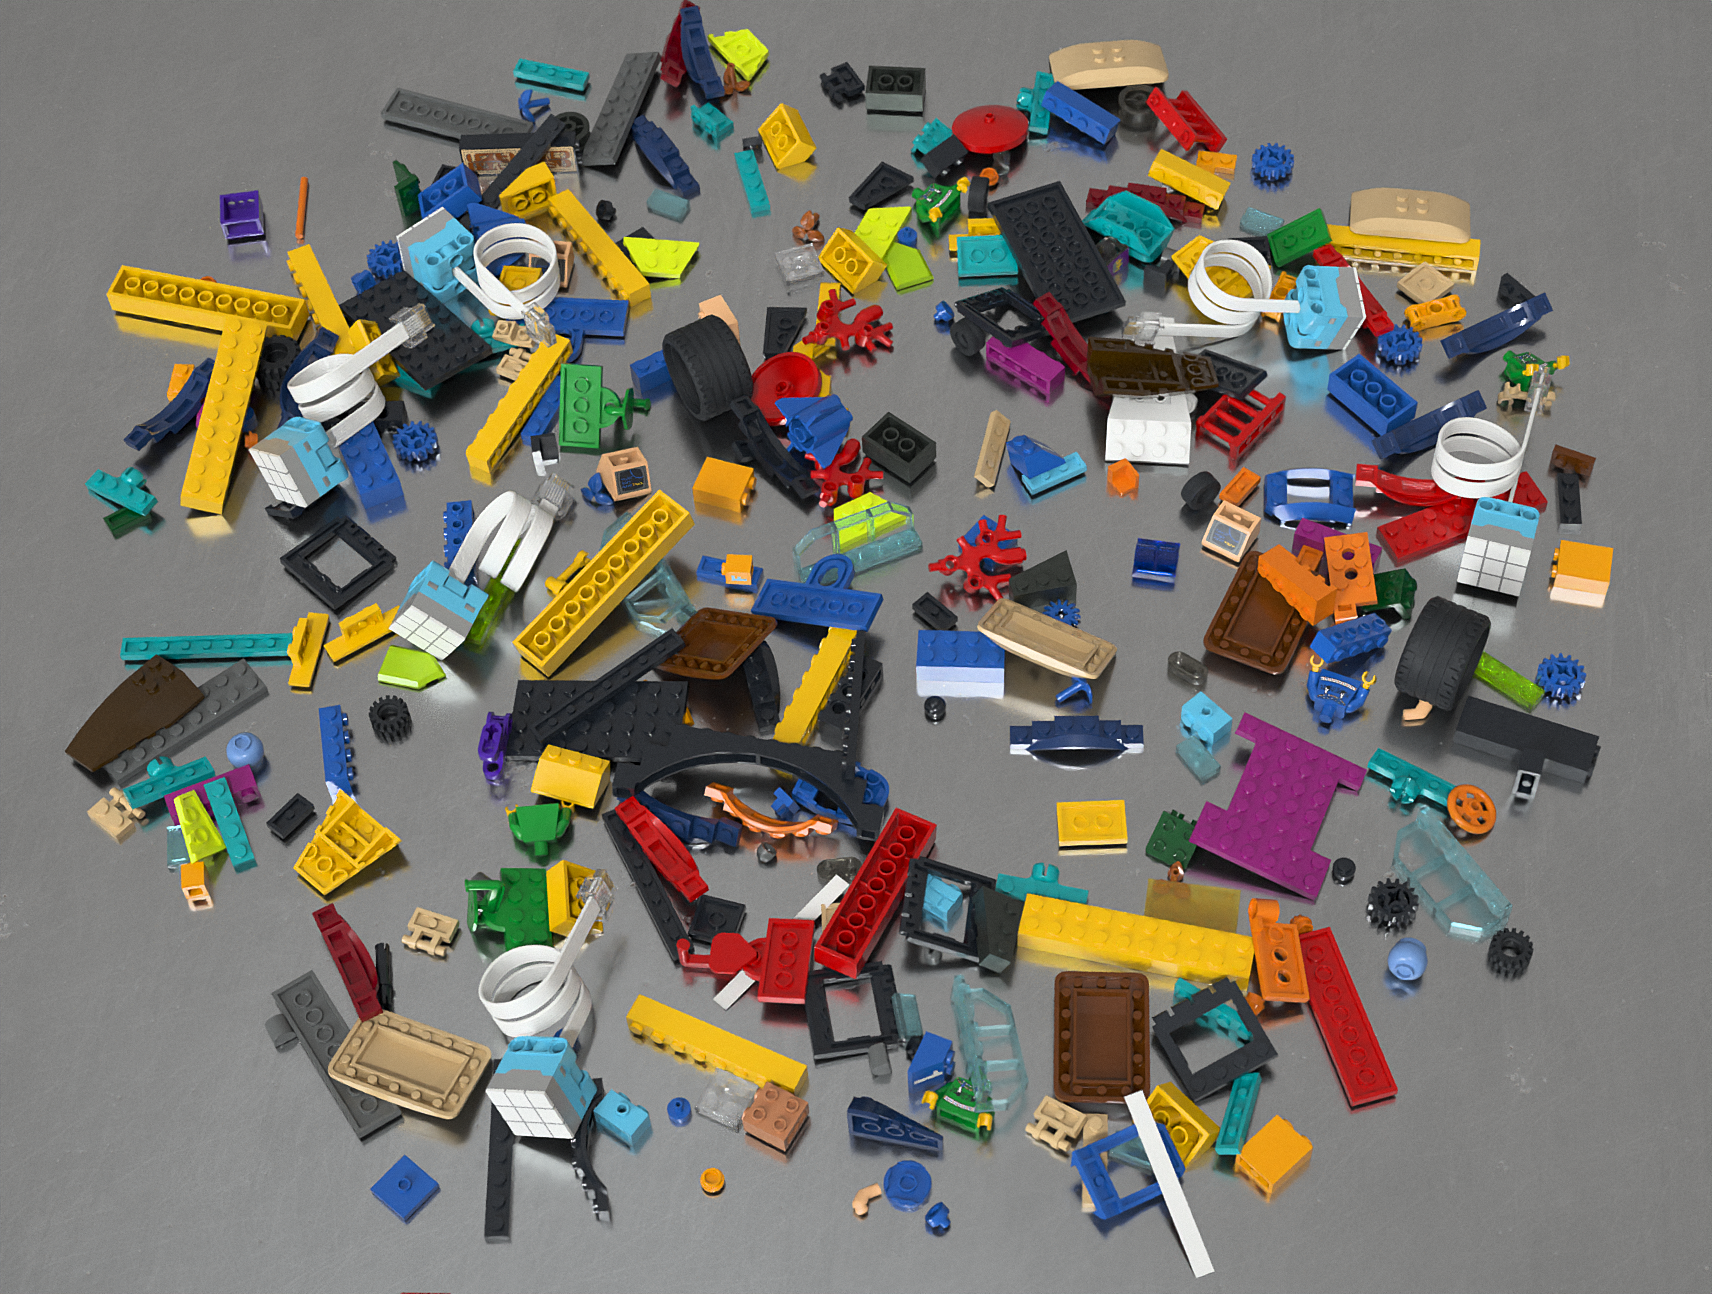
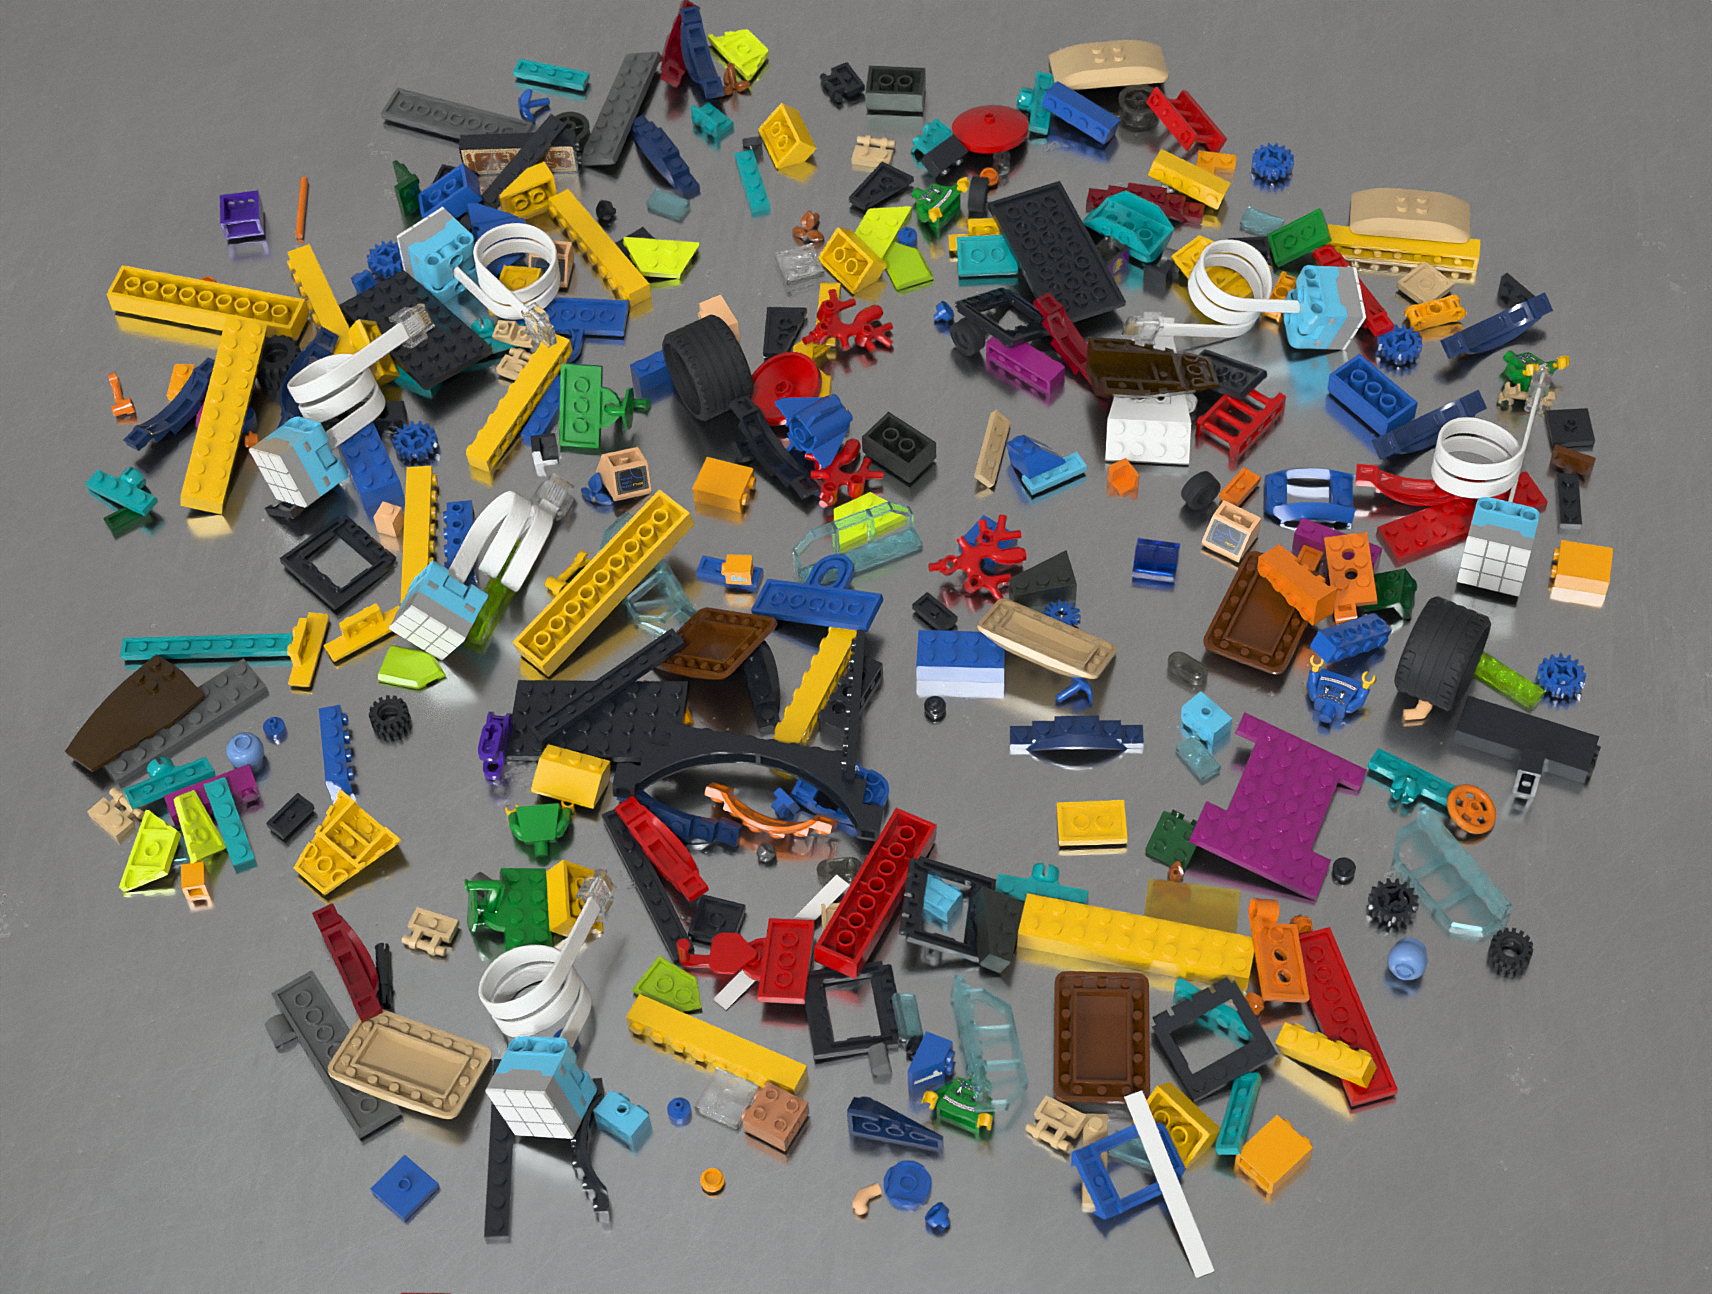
(122, 405): none -> orange brick
(151, 852): none -> neon yellow wing
(274, 728): none -> blue tile
(389, 519): none -> light nougat brick
(418, 523): none -> yellow brick
(669, 986): none -> lime tile
(871, 156): none -> tan plate
(1325, 1054): none -> yellow brick
(1570, 427): none -> black plate

